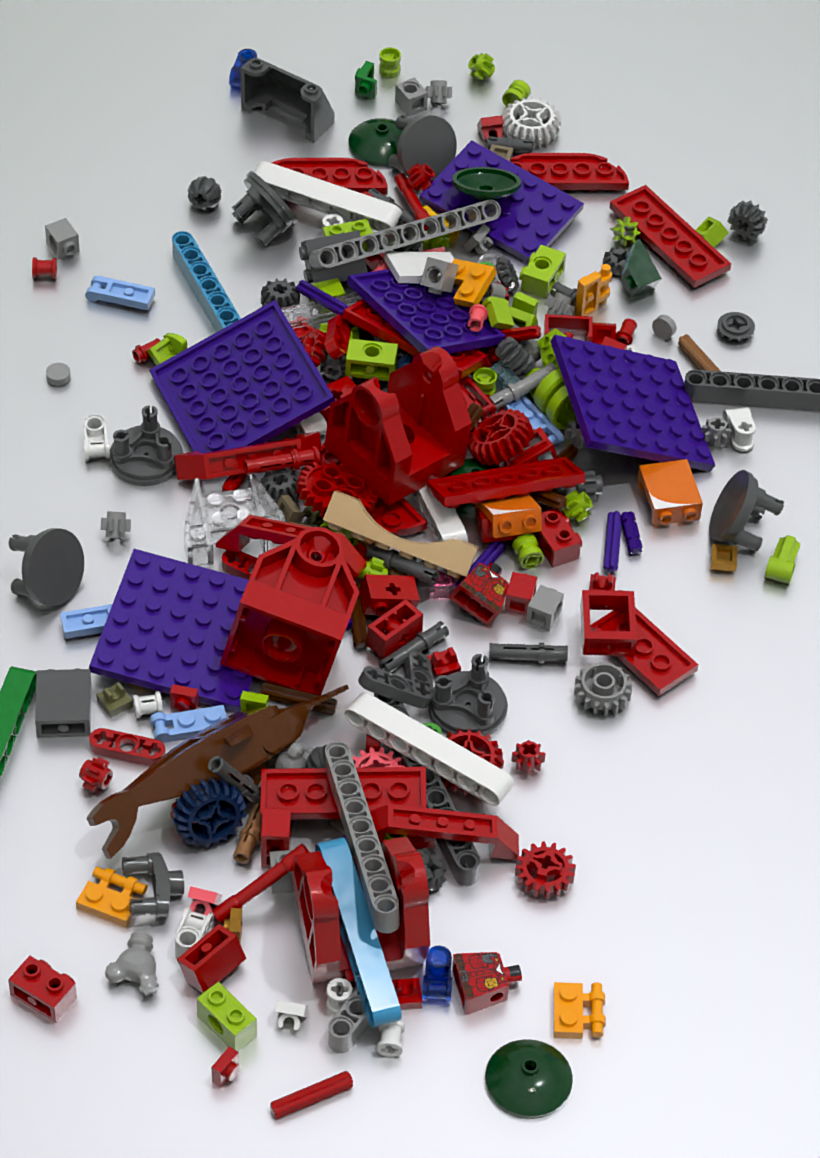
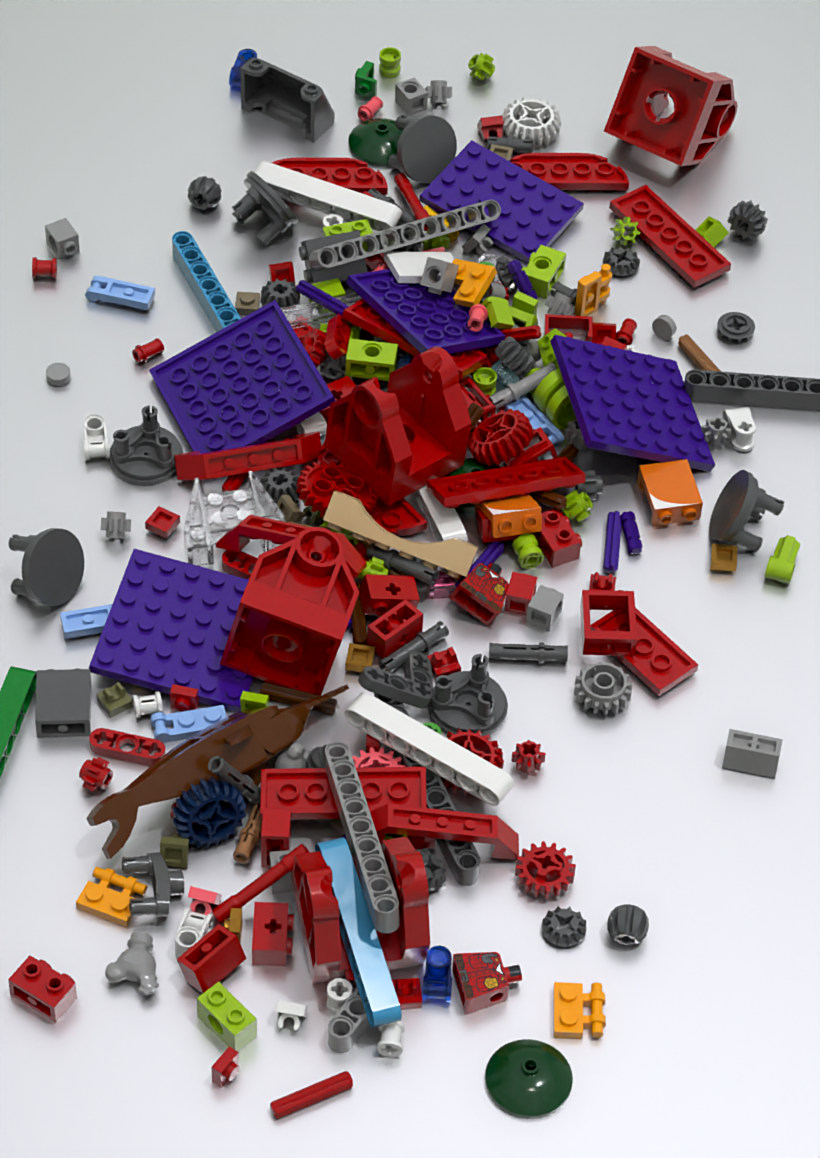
(162, 522): none -> red plate
(167, 348): lime tile -> none
(175, 850): none -> olive tile
(247, 302): none -> dark tan plate
(270, 934): none -> red brick
(282, 271): none -> red tile
(293, 460): red pin -> none
(359, 657): none -> pearl gold plate
(367, 111): none -> coral pin
(420, 177): red gear -> none
(486, 183): dark green dish -> none
(516, 91): lime wheel -> none
(521, 278): none -> dark purple axle
(564, 937): none -> dark grey gear
(628, 924): none -> dark grey piece
(639, 271): dark green slope -> none
(701, 102): none -> red brick
(752, 753): none -> light grey hinge

